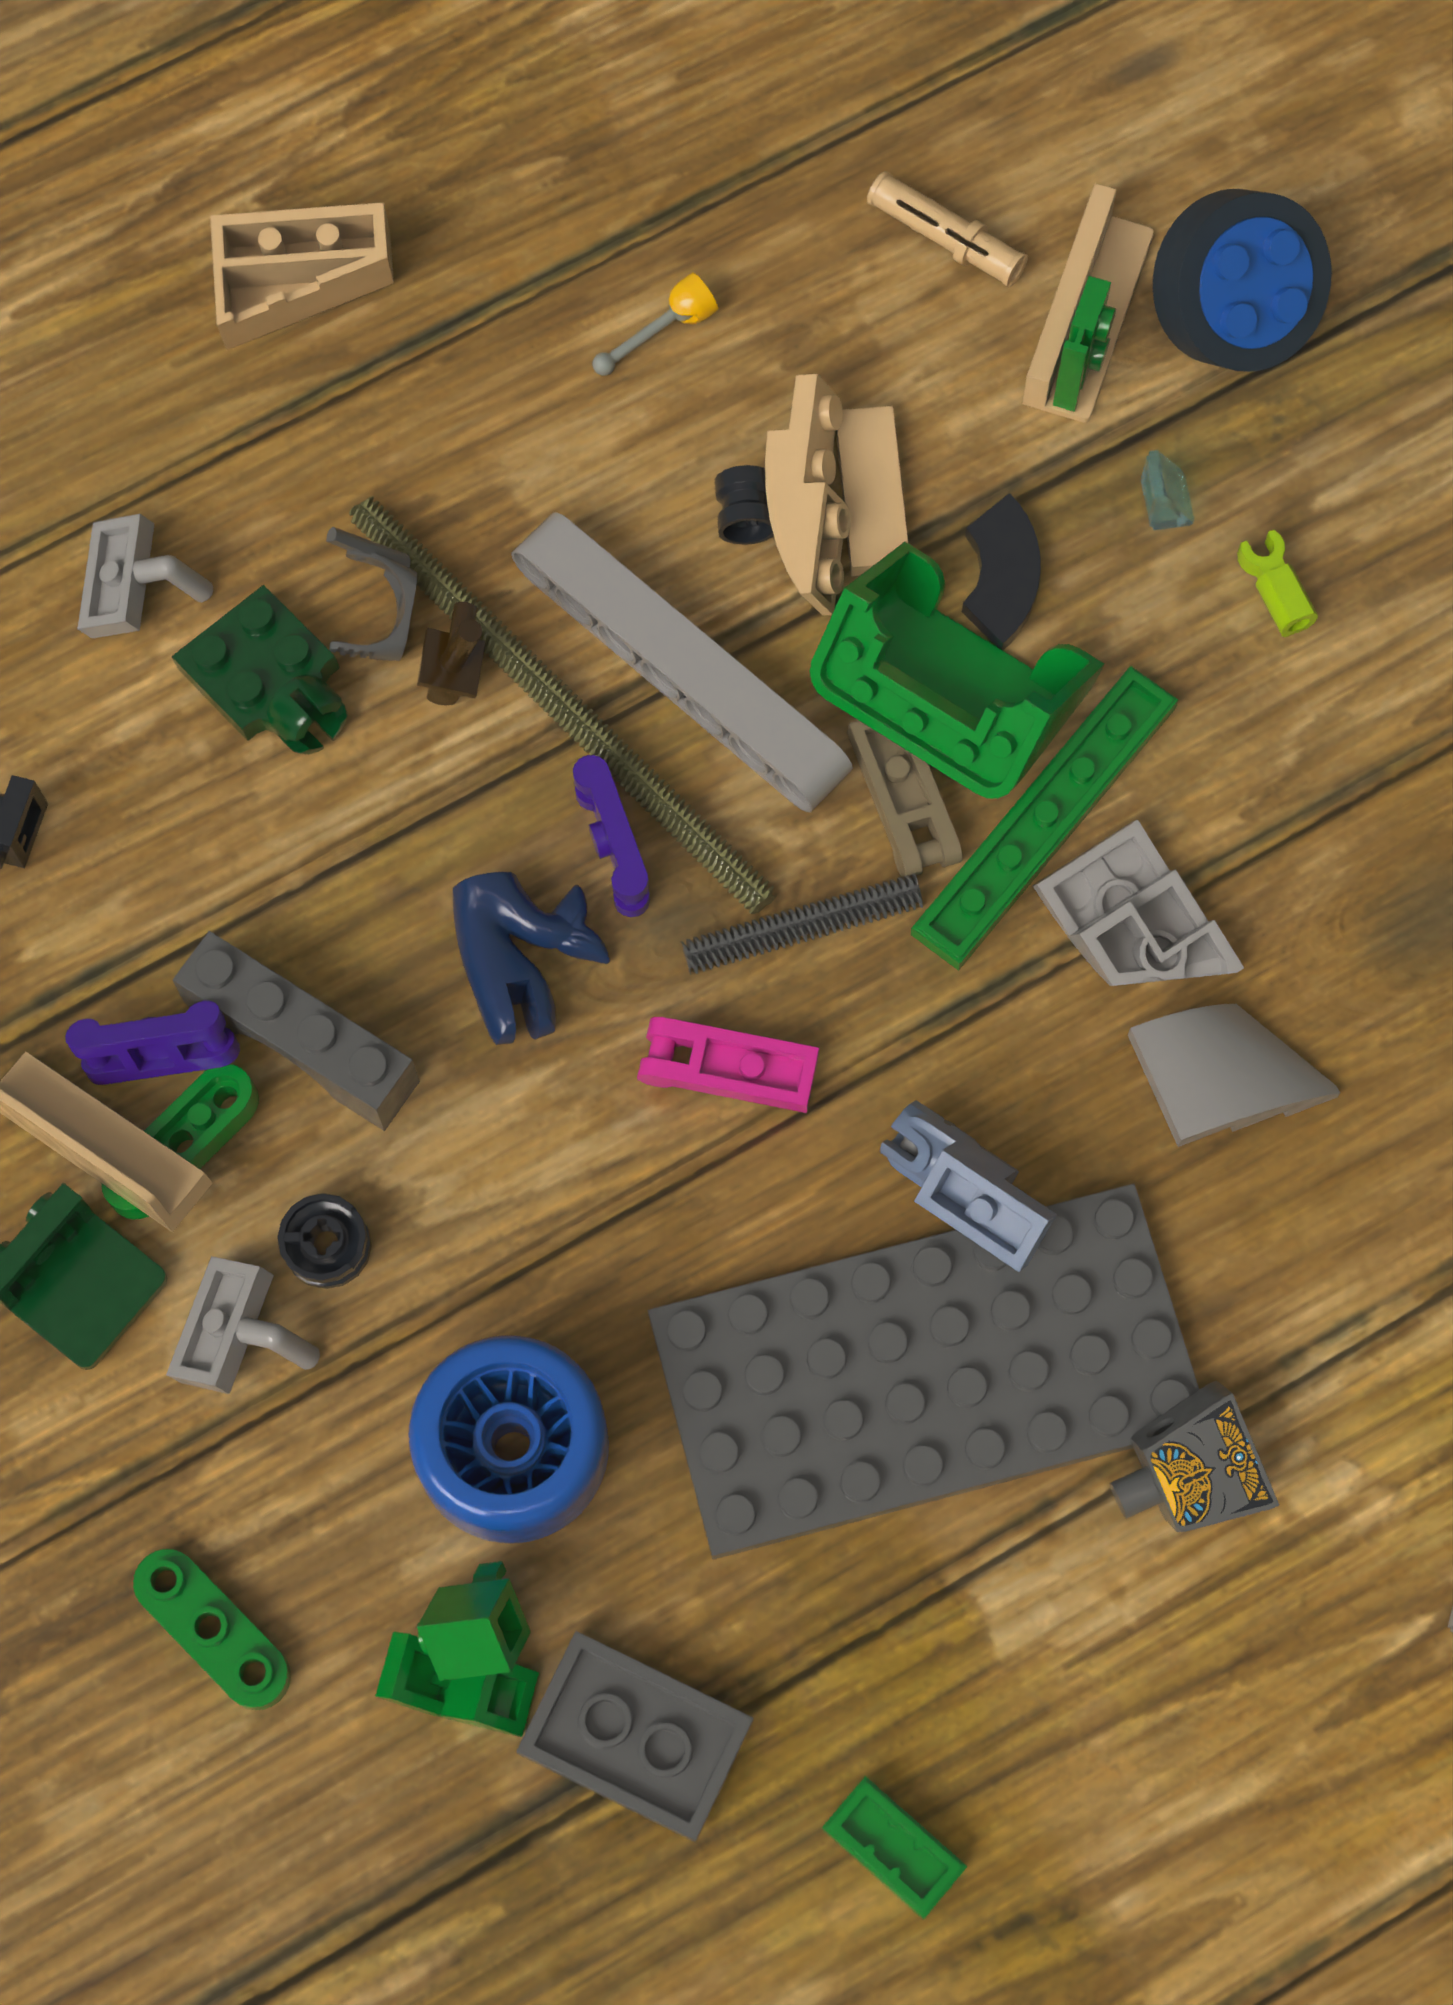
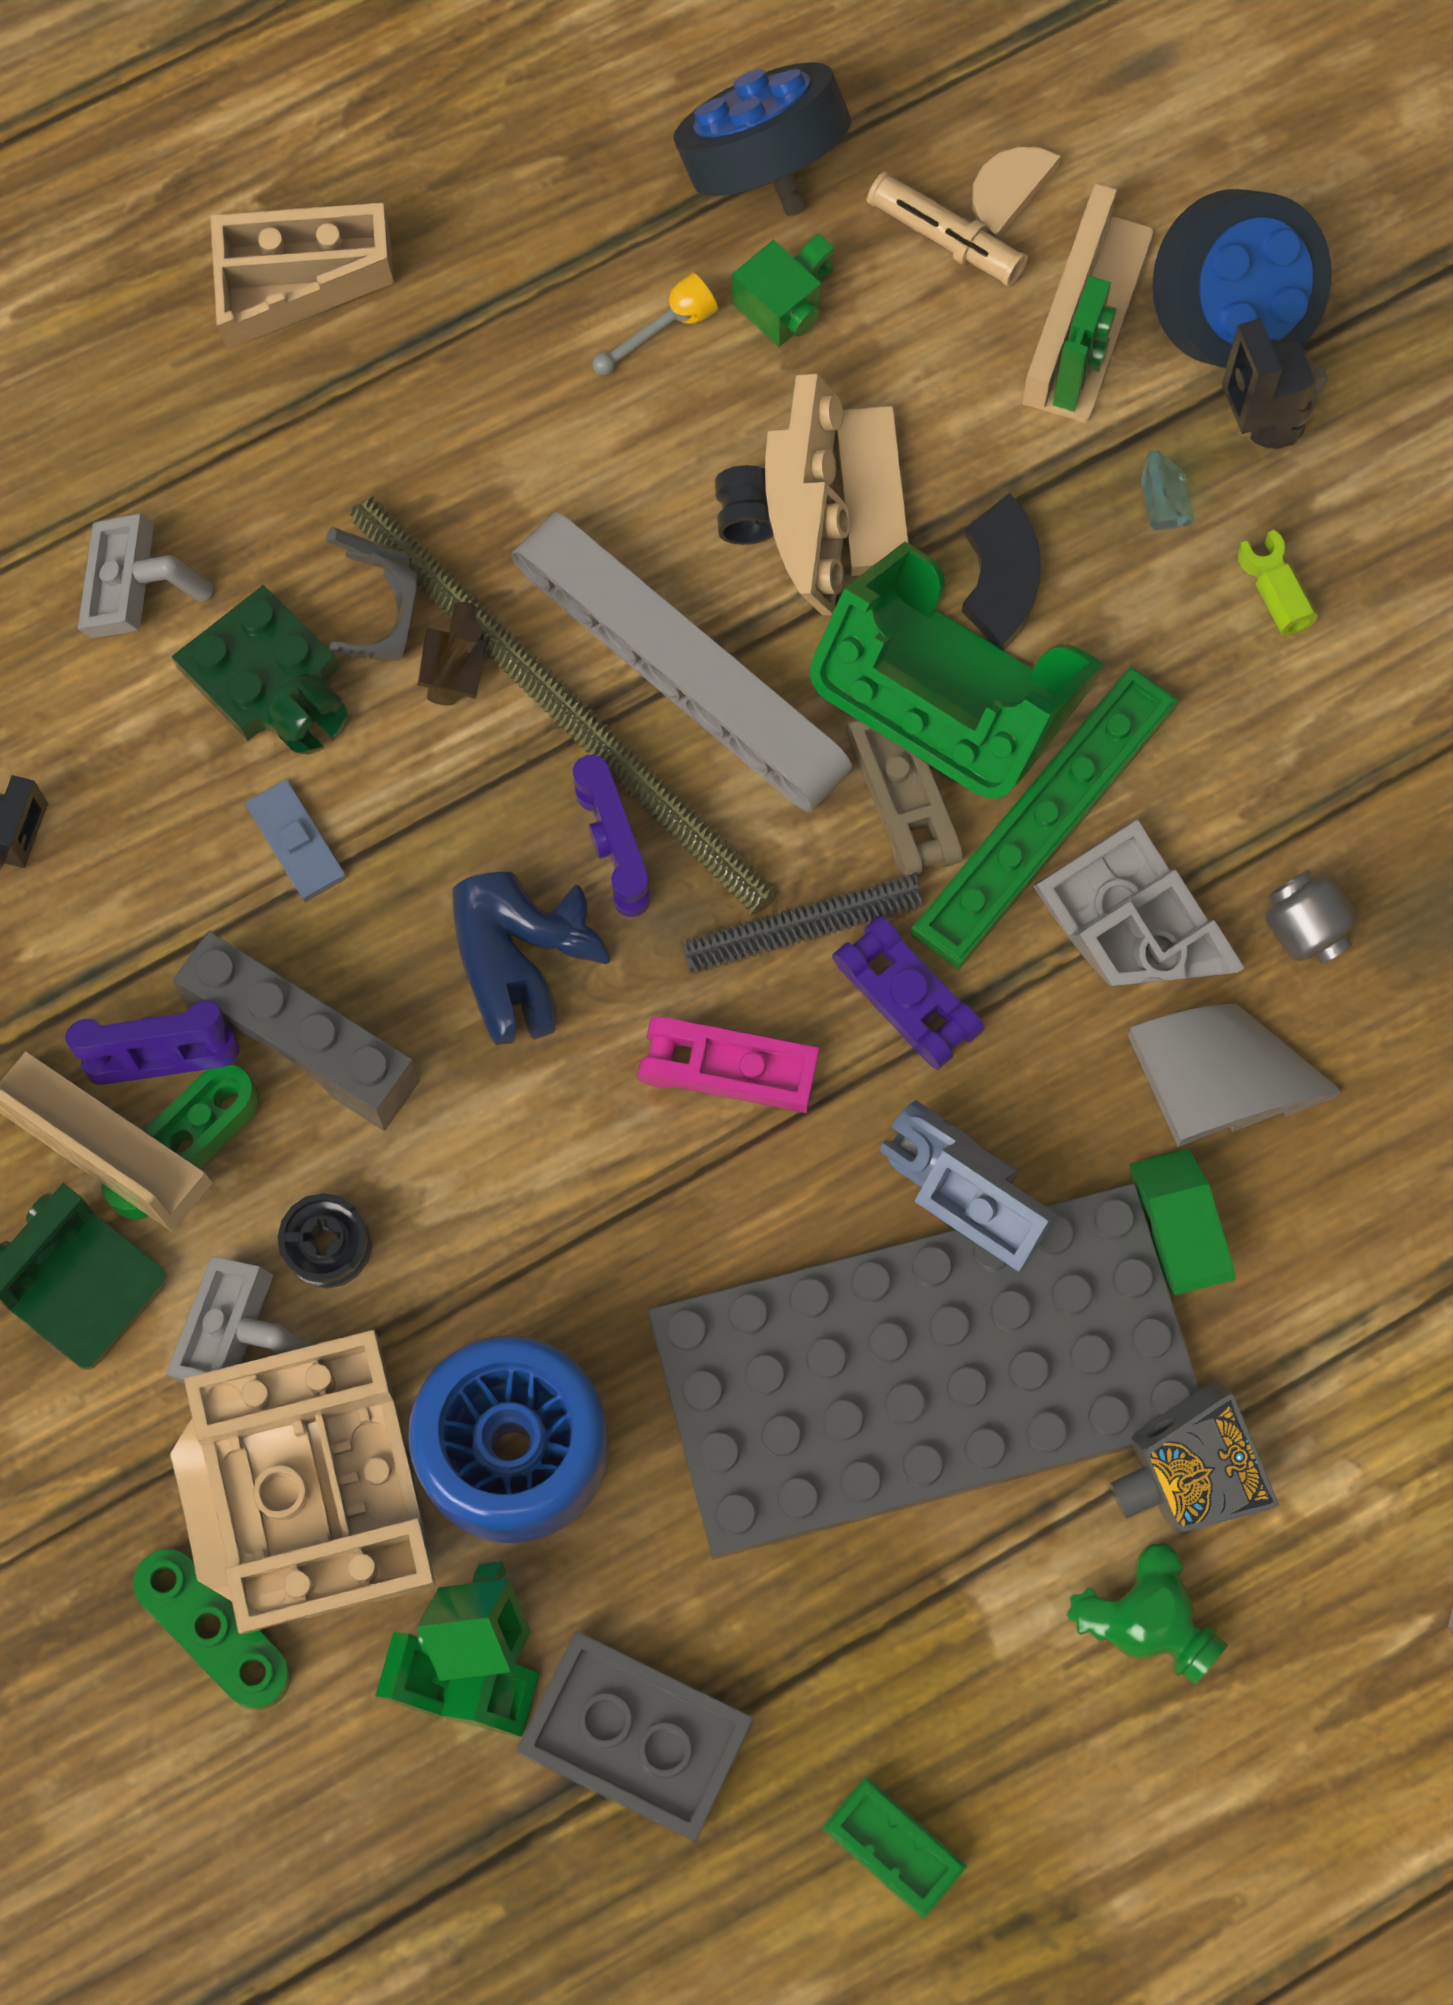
(295, 840): none -> sand blue piece
(301, 1484): none -> tan slope
(764, 131): none -> black wheel
(782, 291): none -> green brick
(907, 993): none -> dark purple plate
(1009, 184): none -> tan tile
(1151, 1616): none -> green animal
(1183, 1221): none -> green slope
(1270, 386): none -> black plate
(1311, 917): none -> flat silver head

